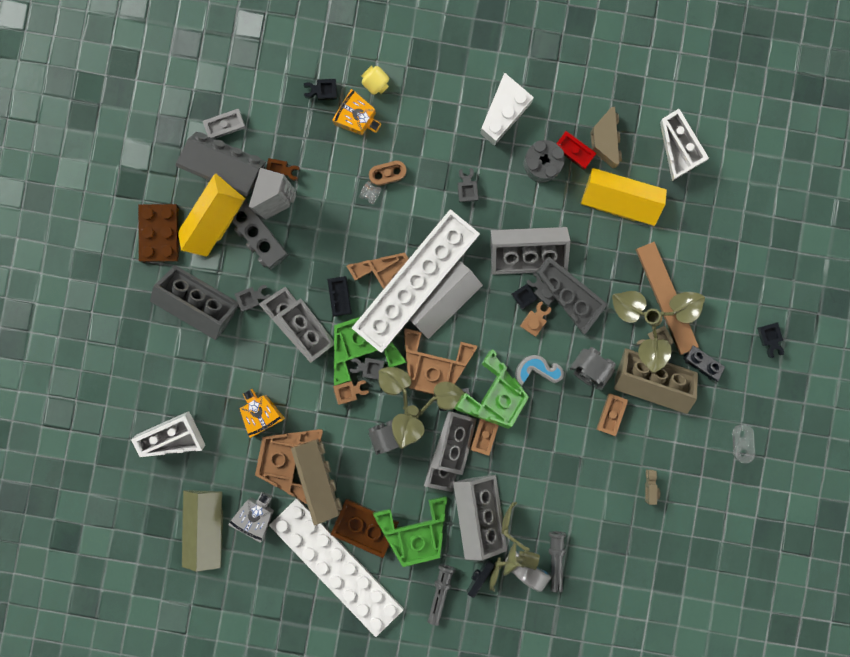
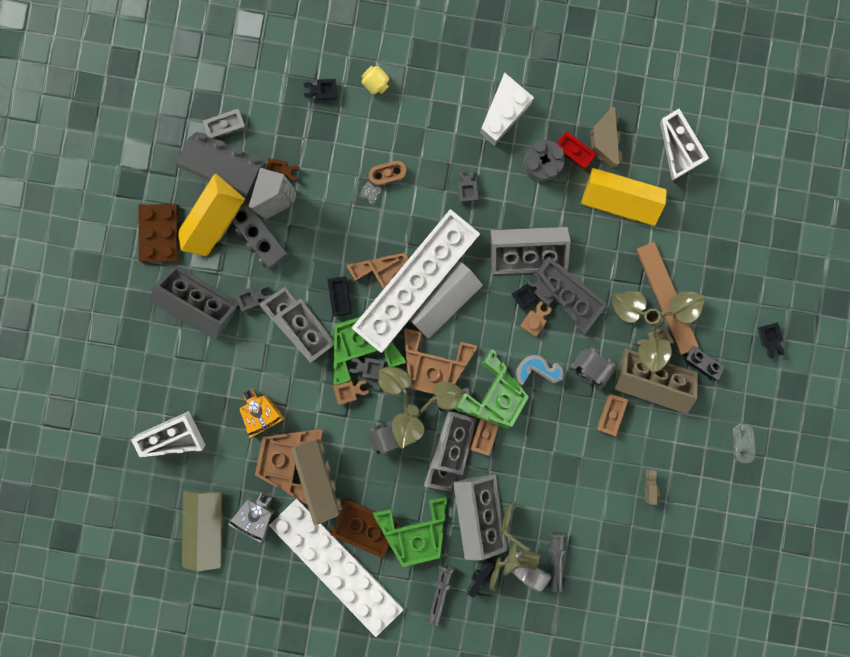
(356, 115): light orange torso -> none

